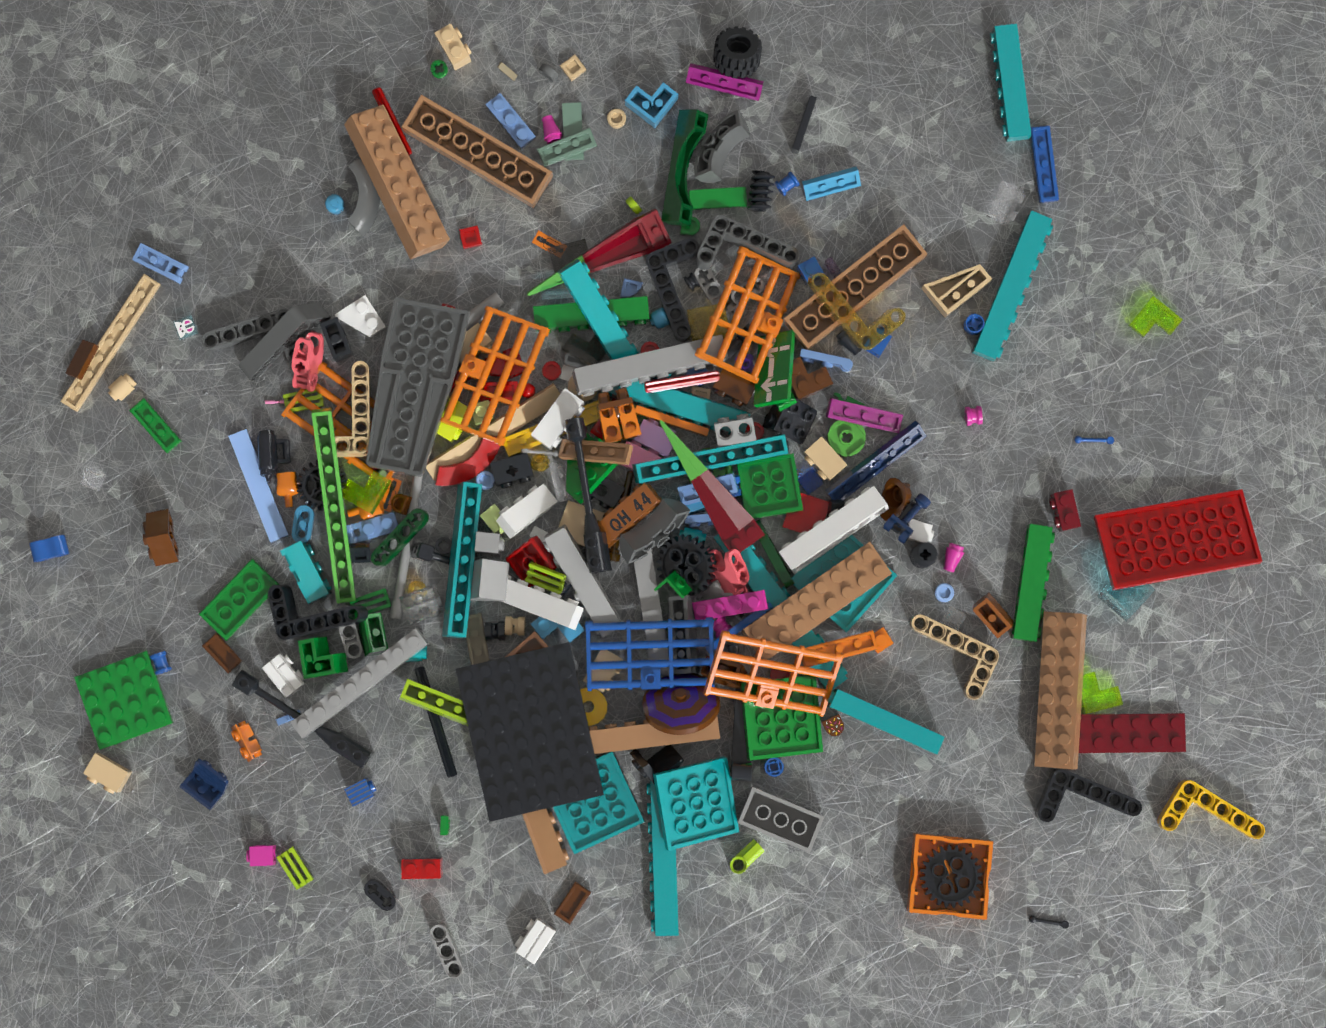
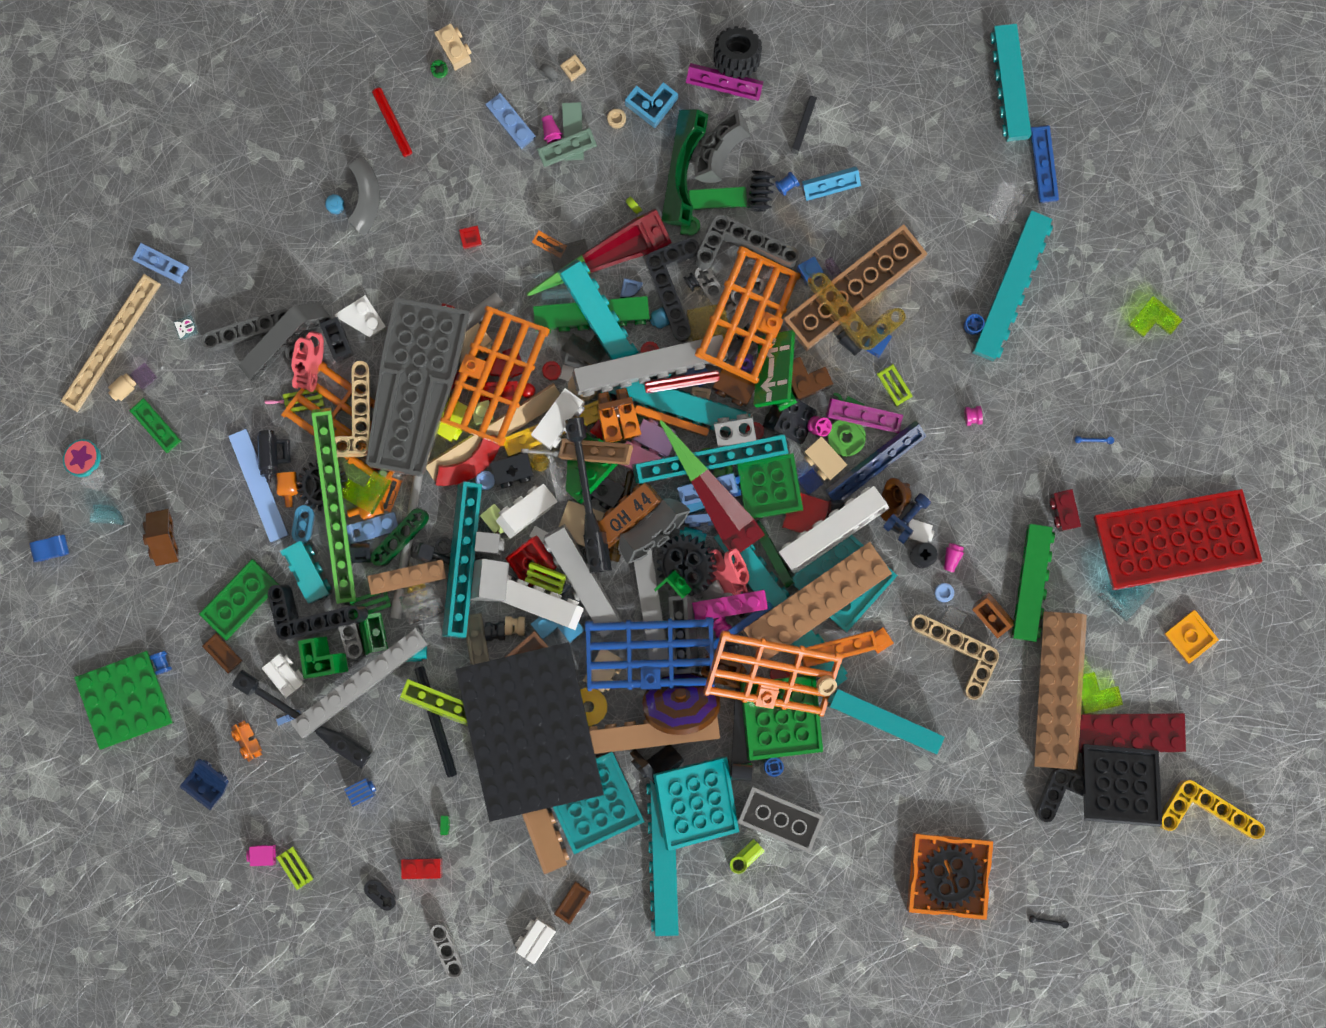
(81, 458): none -> tile
(82, 359): reddish brown tile -> none
(106, 515): none -> clear light blue brick
(107, 772): tan brick -> none
(143, 376): none -> clear purple tile
(396, 181): medium nougat brick -> none
(401, 503): reddish brown tile -> none
(407, 577): none -> medium nougat plate
(477, 151): medium nougat brick -> none
(504, 69): piece -> none
(824, 426): none -> dark pink wheel
(826, 360): medium blue plate -> none
(826, 685): none -> tan tile
(833, 726): reddish brown tile -> none
(888, 389): none -> lime tile
(956, 289): tan wedge -> none
(1121, 785): none -> black plate
(1191, 636): none -> light orange plate

